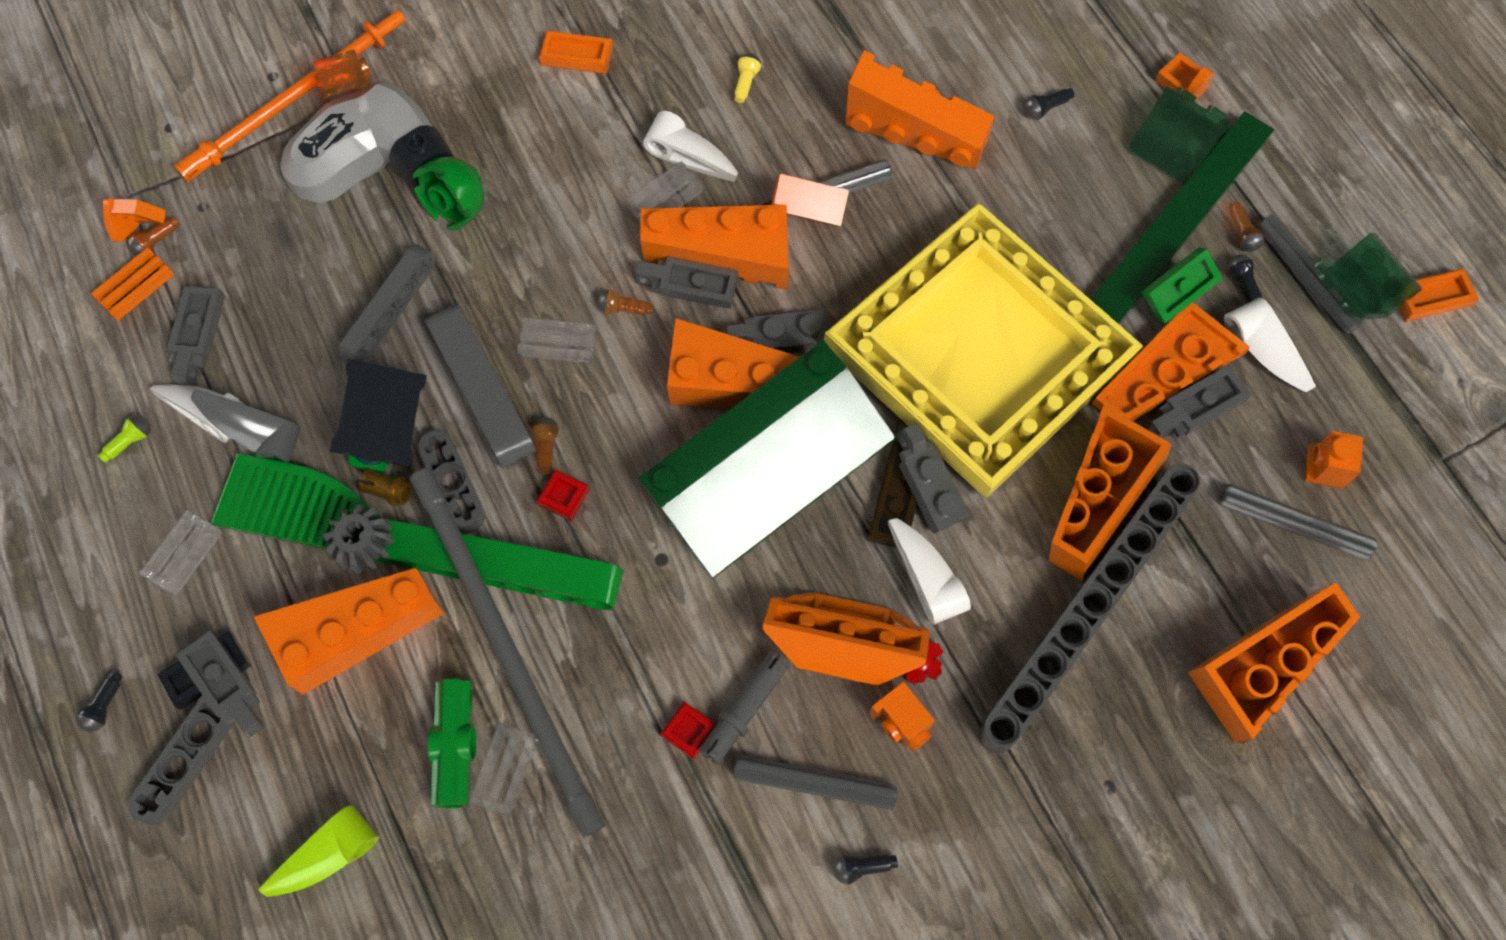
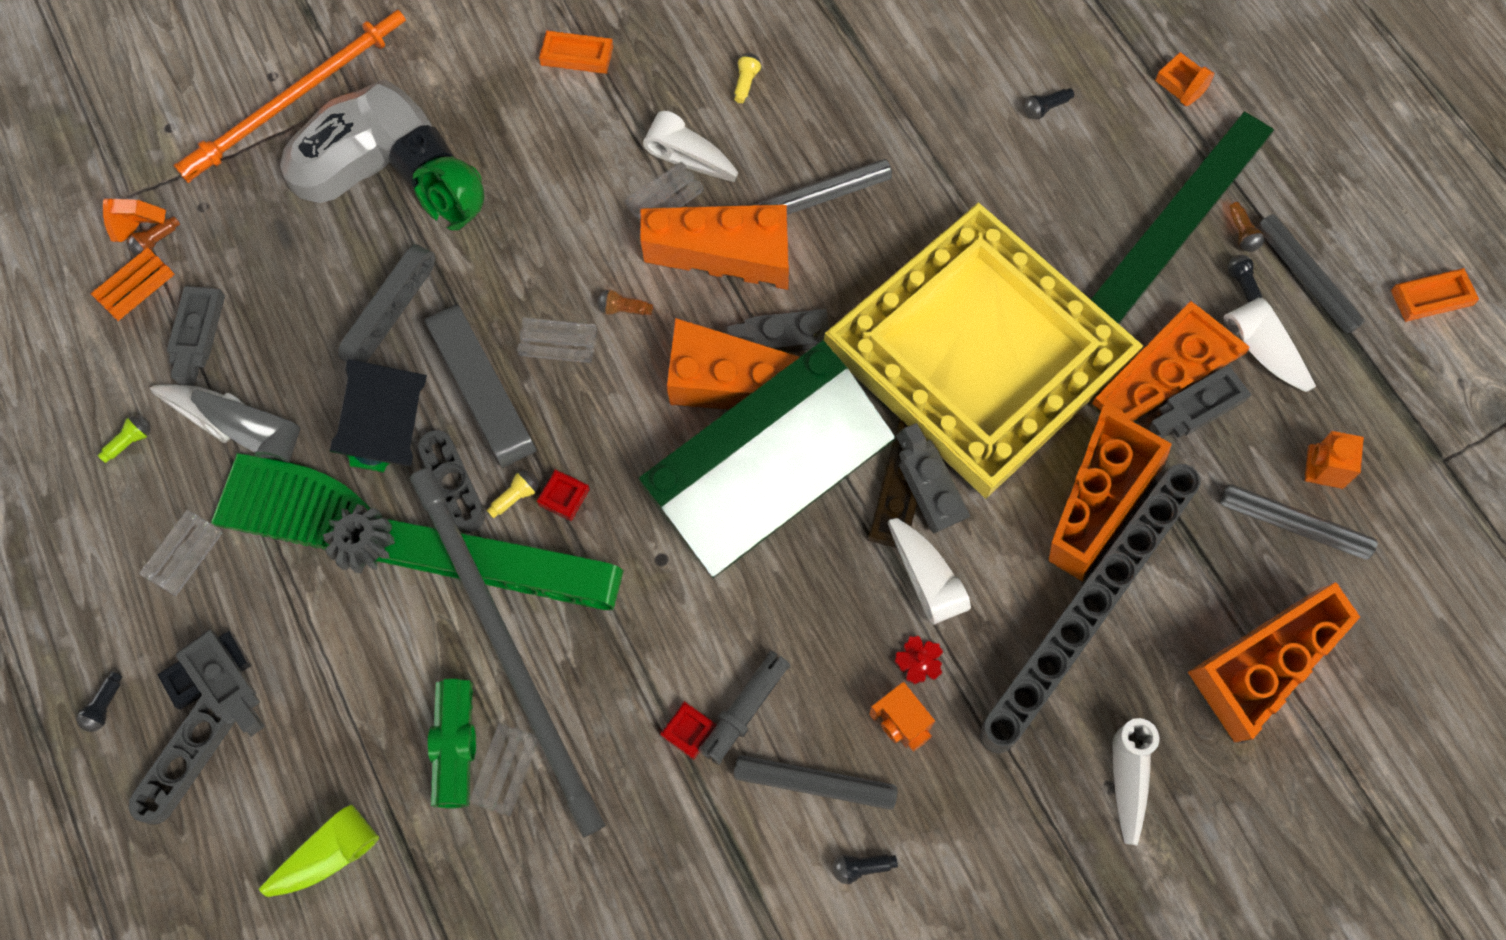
(340, 75): clear orange brick -> none
(345, 627): orange wedge -> none
(394, 490): pearl gold pin -> none
(523, 485): none -> light yellow piece
(546, 432): clear orange piece -> none
(689, 281): dark grey hinge -> none
(810, 199): tile -> none
(845, 637): orange wedge -> none
(915, 114): orange wedge -> none
(1132, 775): none -> white piece
(1179, 133): clear green bracket -> none
(1182, 285): green tile -> none
(1368, 279): clear green bracket -> none

